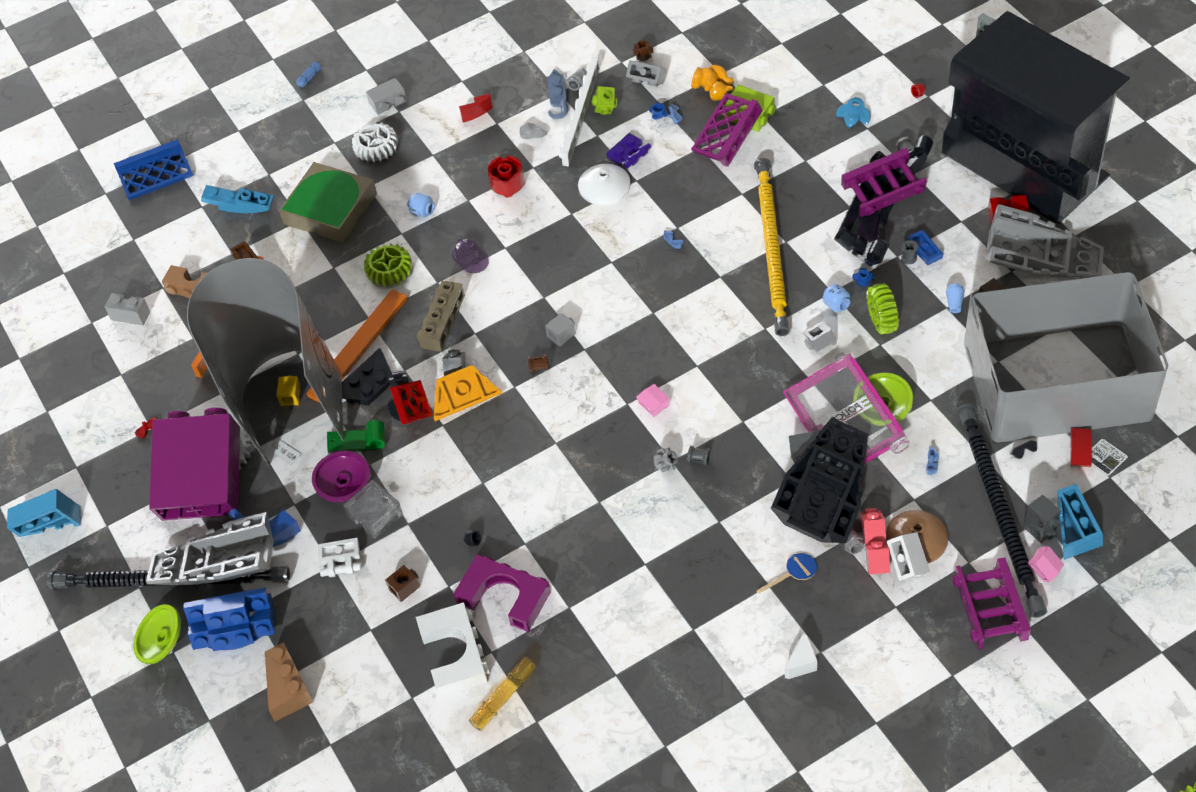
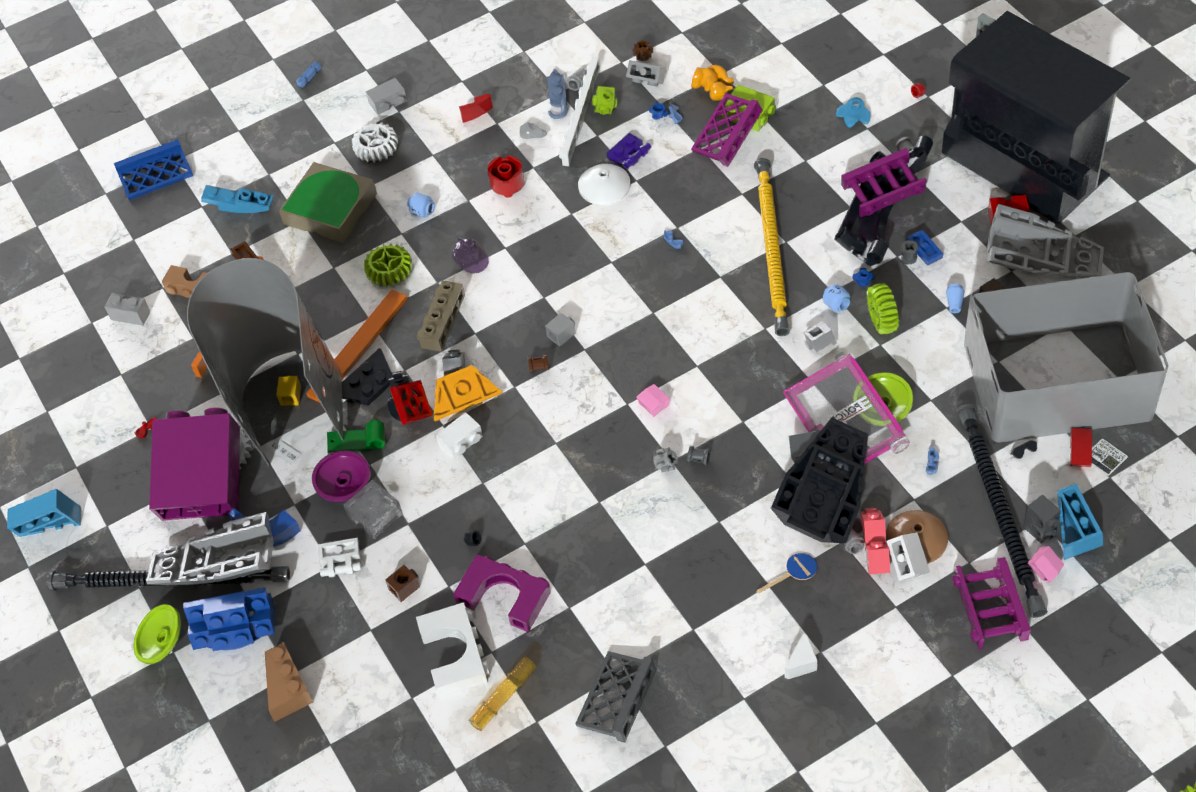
(459, 435): none -> white brick
(632, 703): none -> dark grey fence

